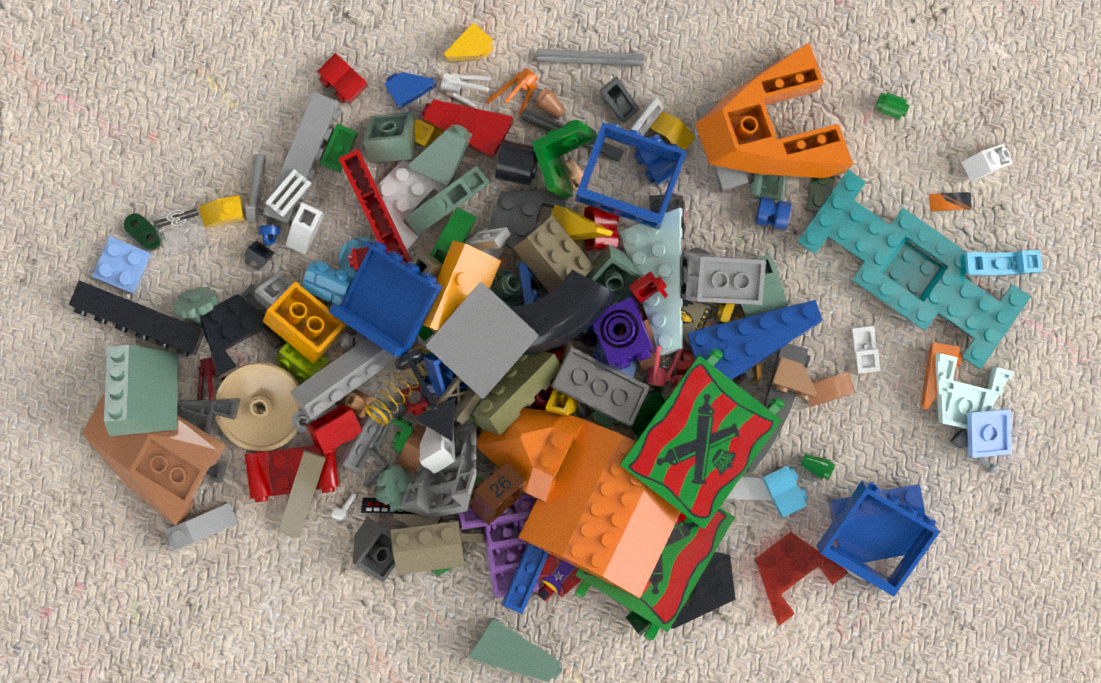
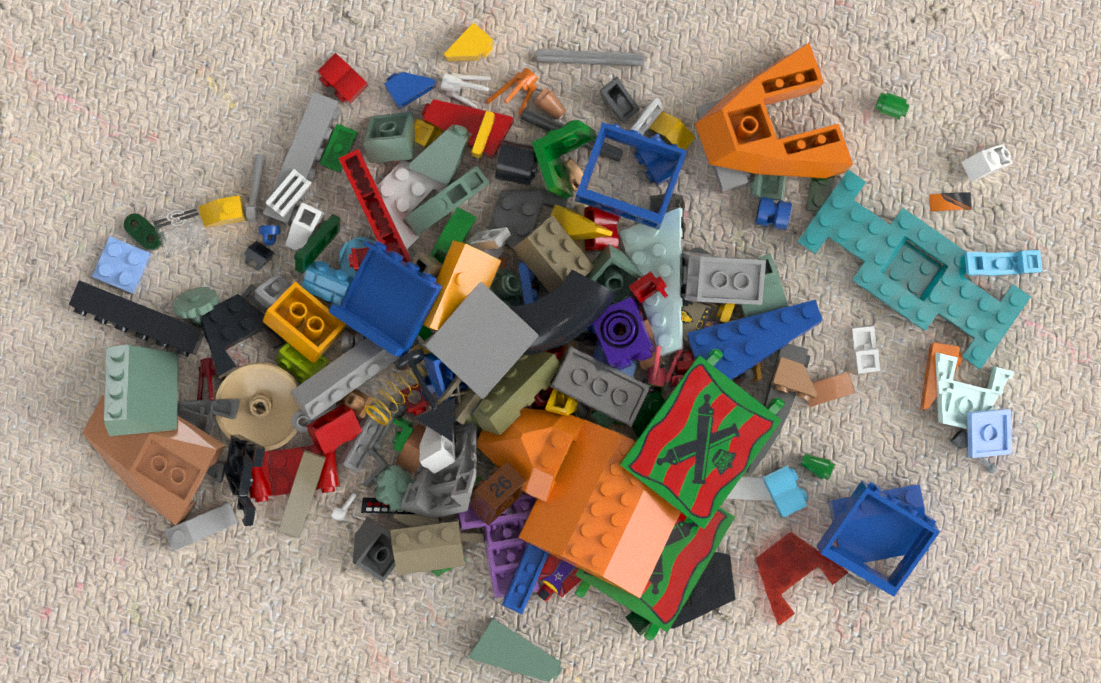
(242, 456): none -> black wing
(317, 243): none -> dark green plate
(483, 134): none -> yellow tile

